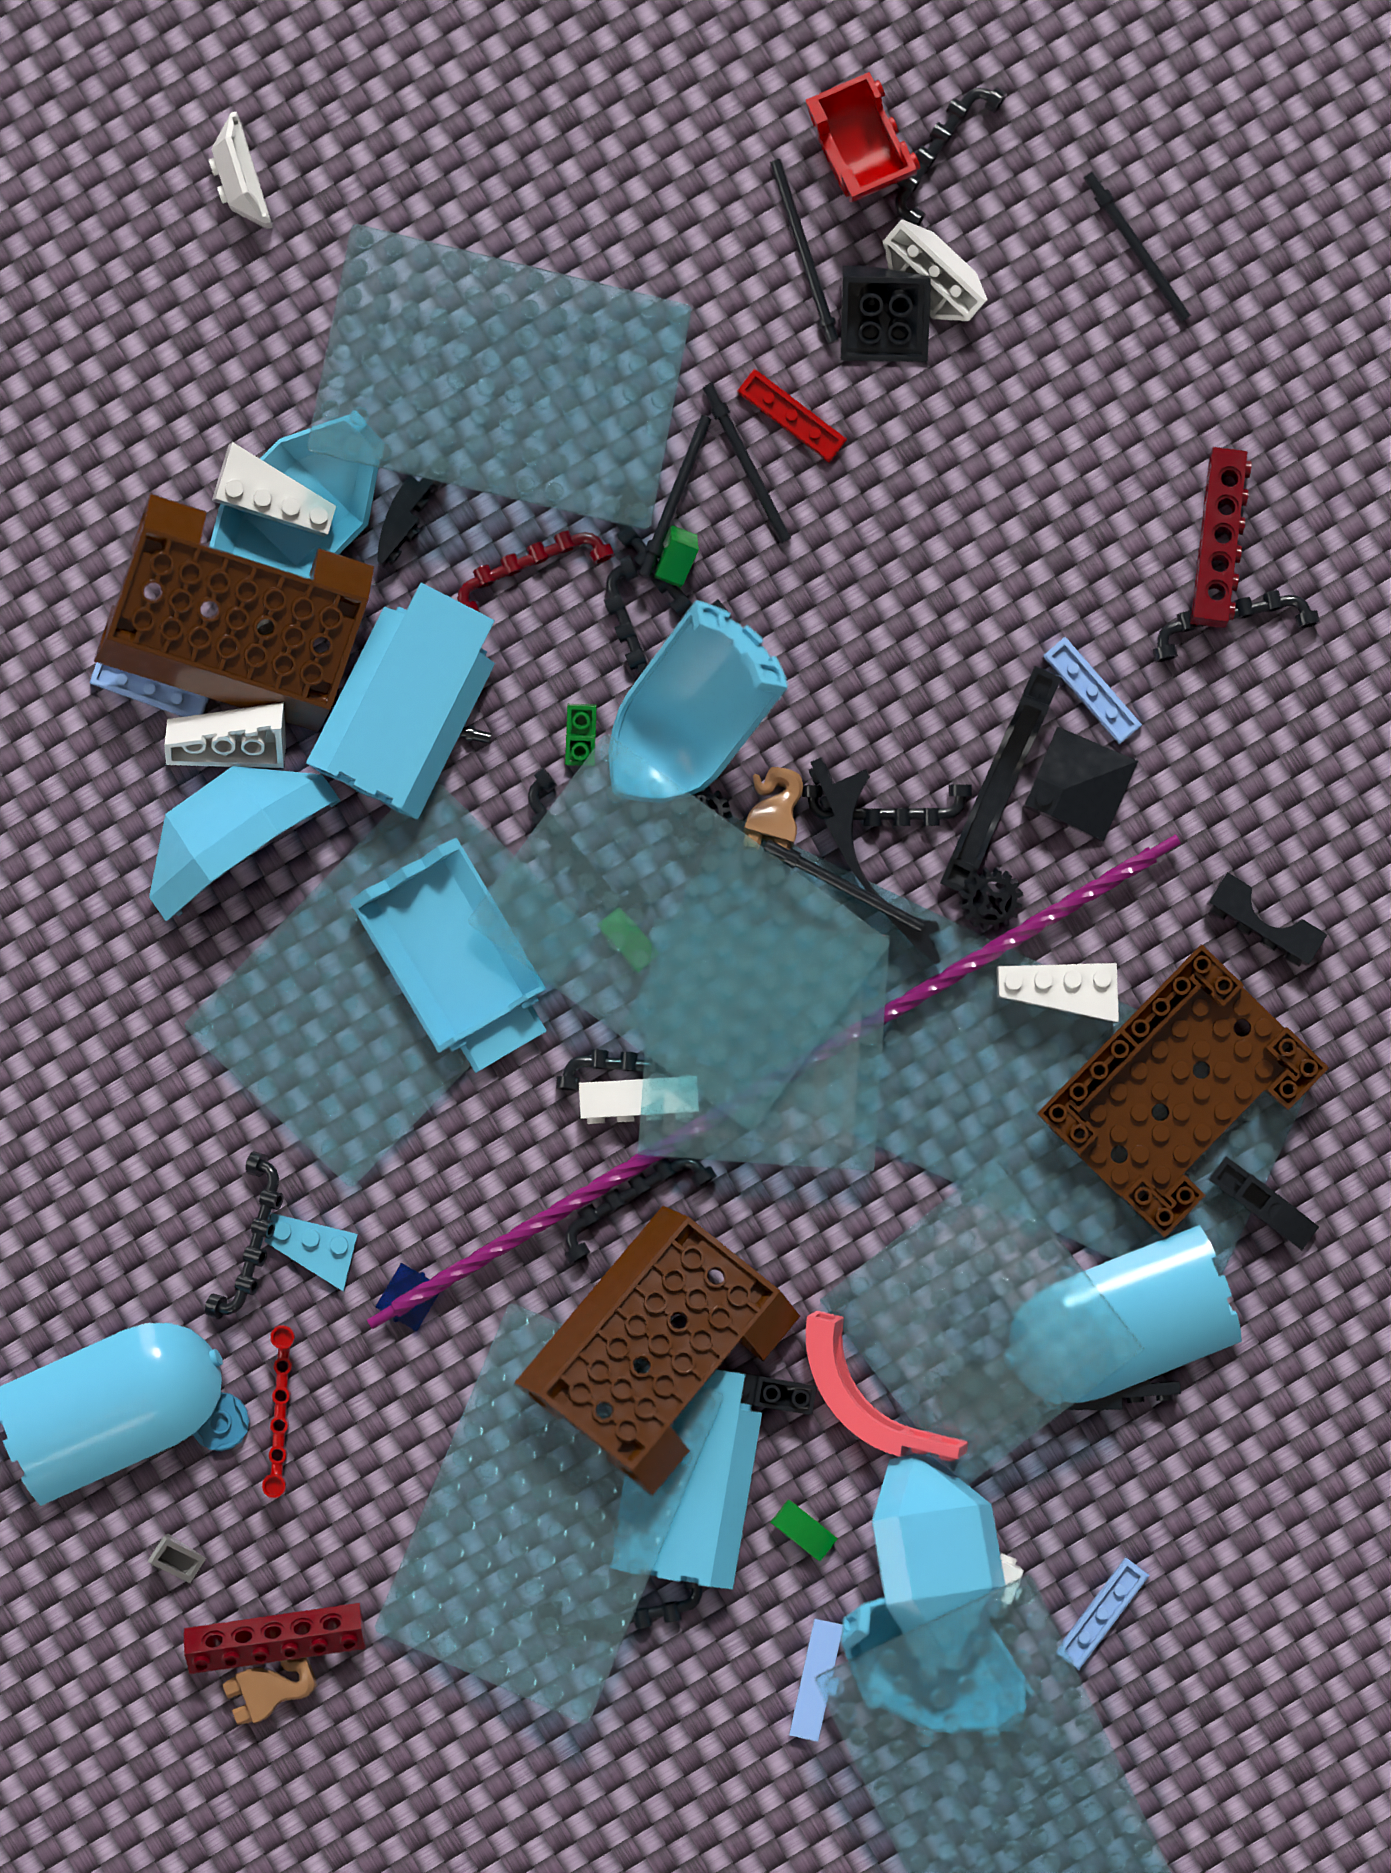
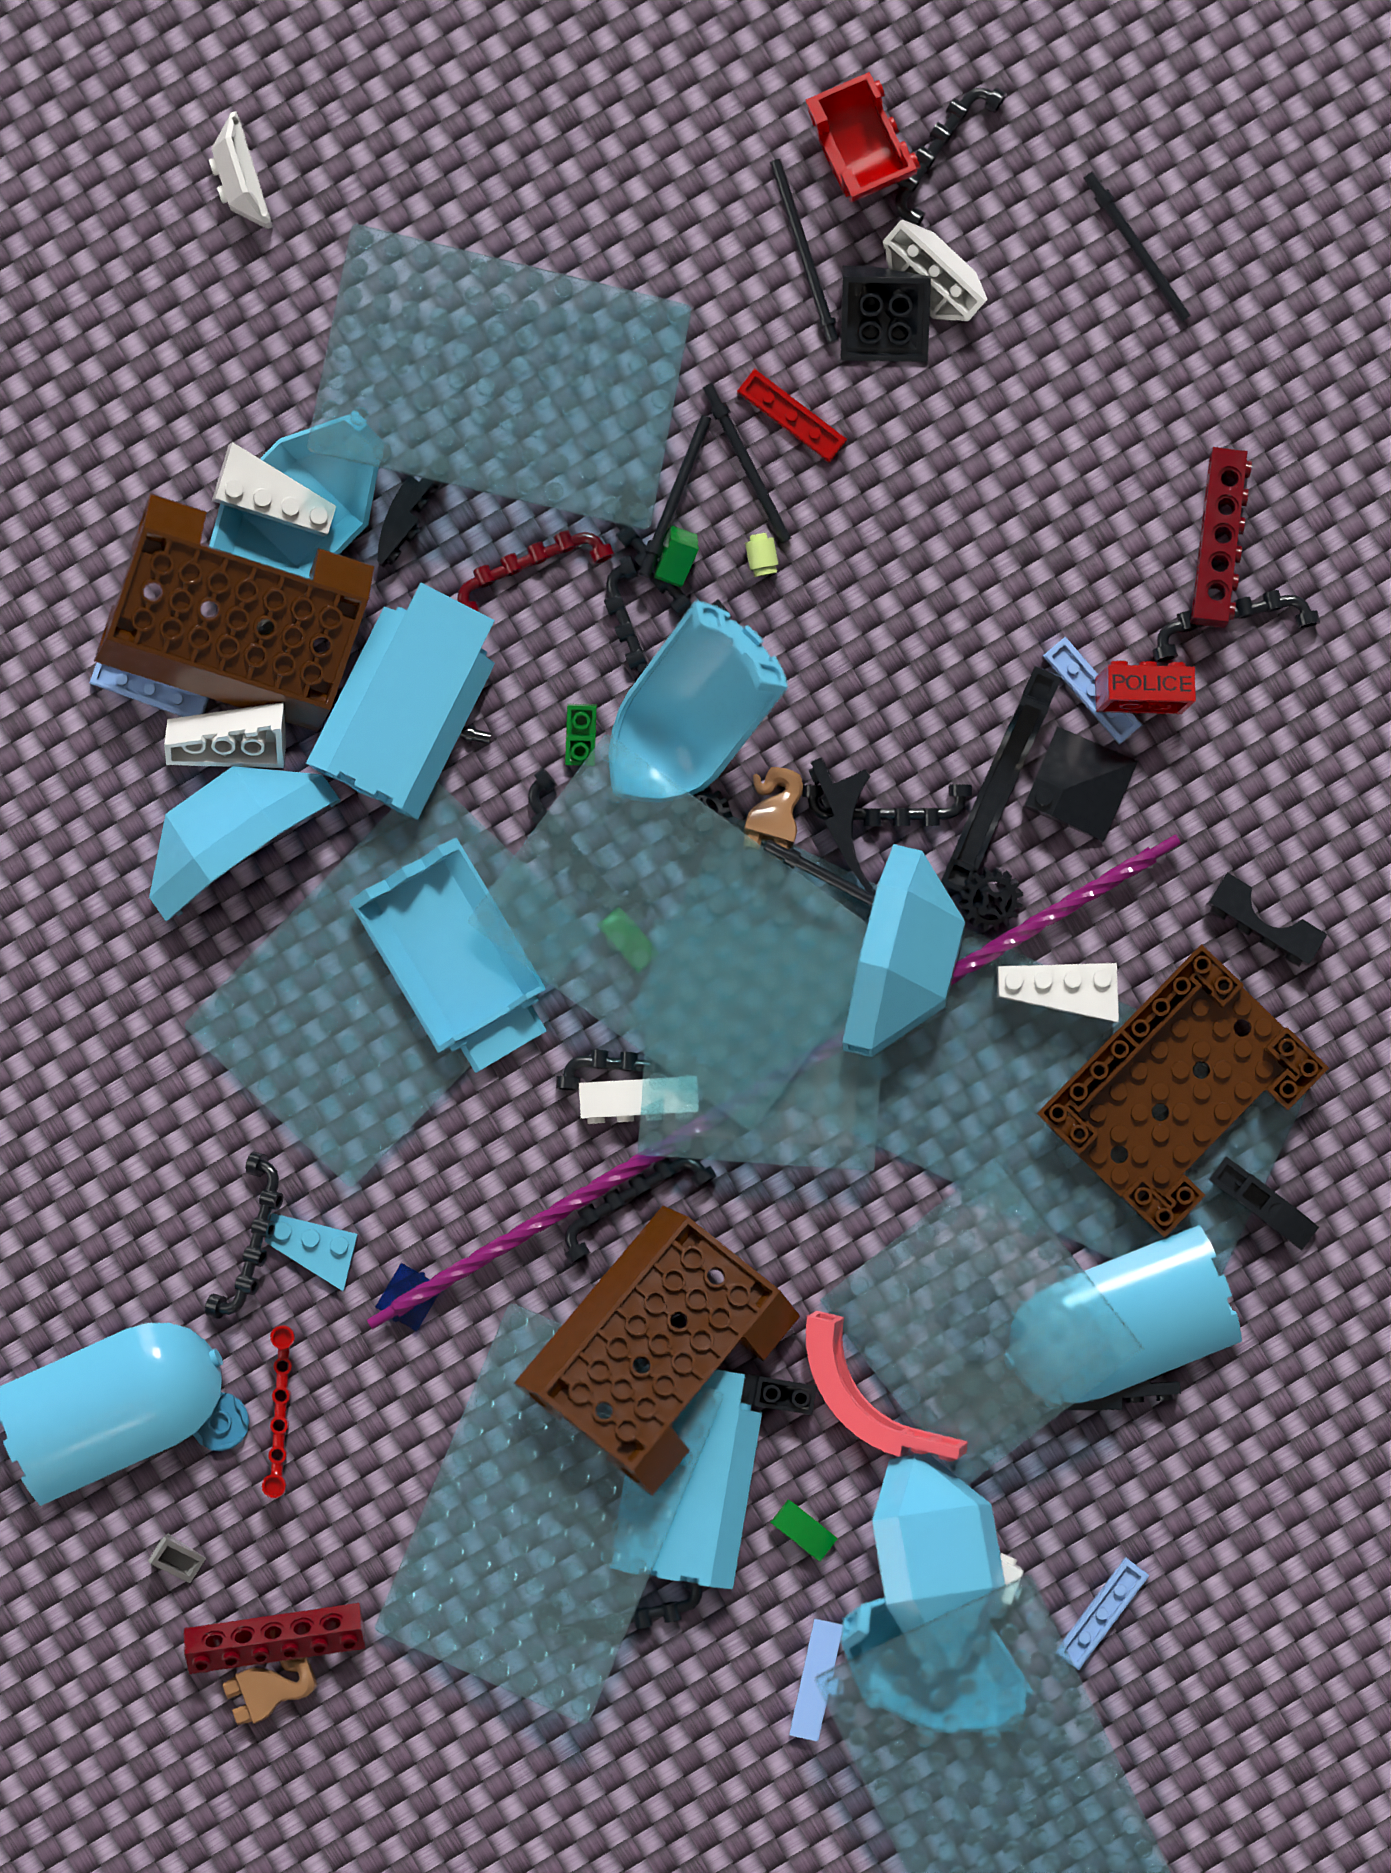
(762, 555): none -> yellowish green brick
(904, 954): none -> medium azure panel
(1145, 688): none -> red brick

